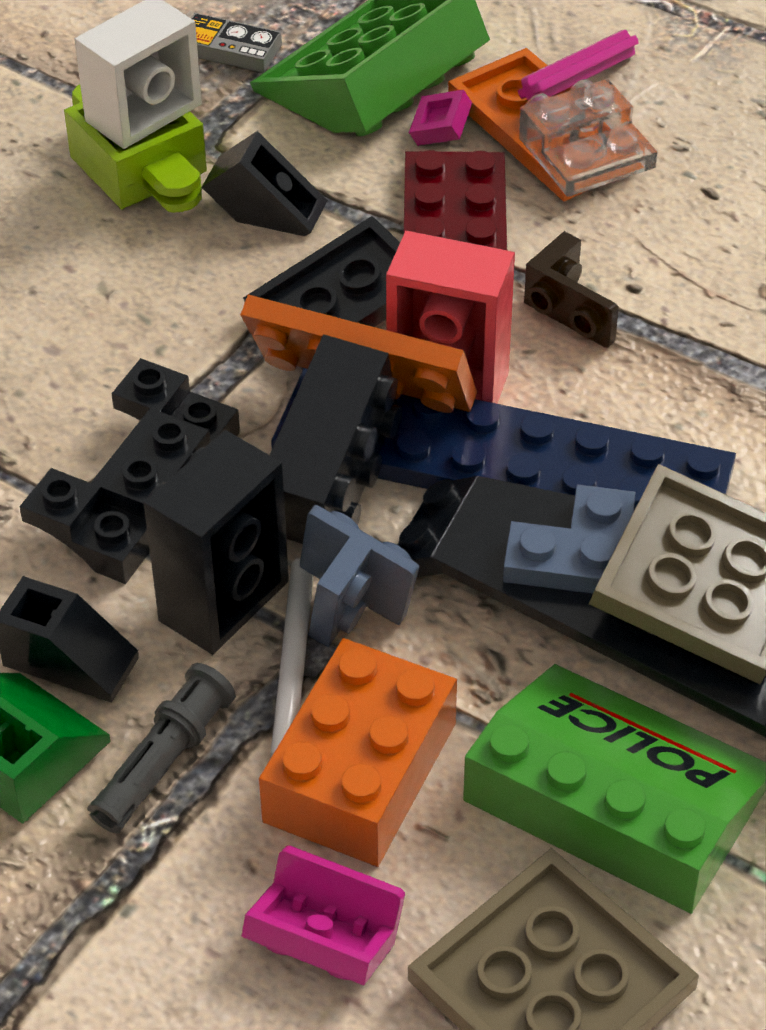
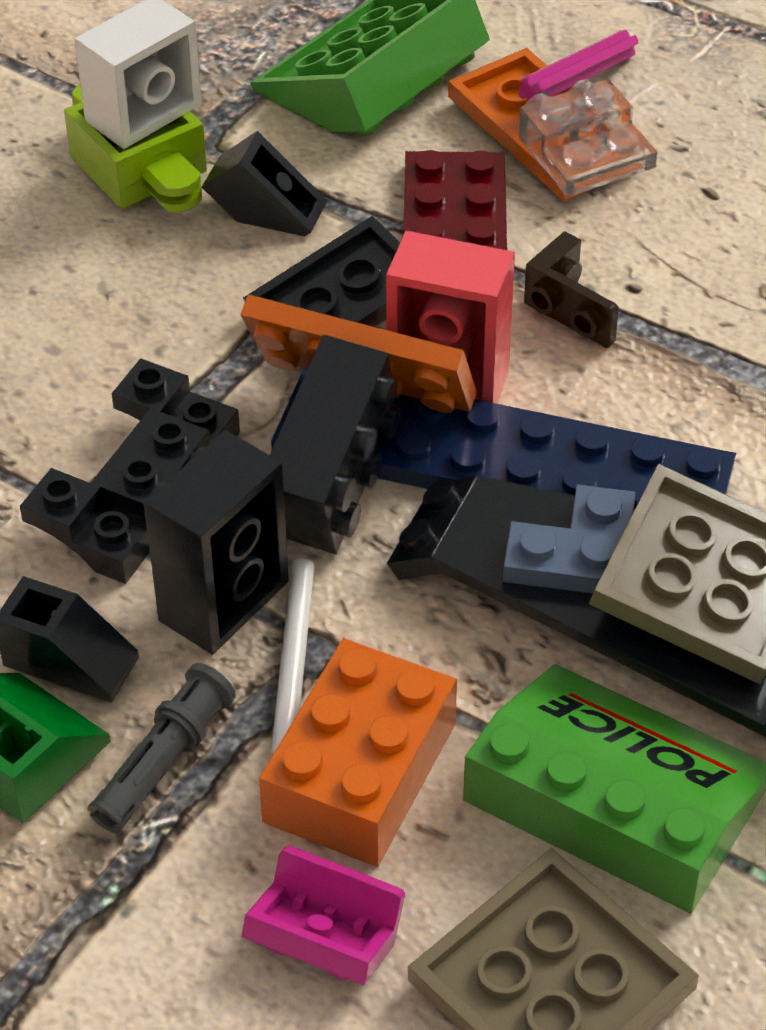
(235, 43): tile -> none
(353, 574): sand blue bracket -> none
(440, 117): dark pink plate -> none

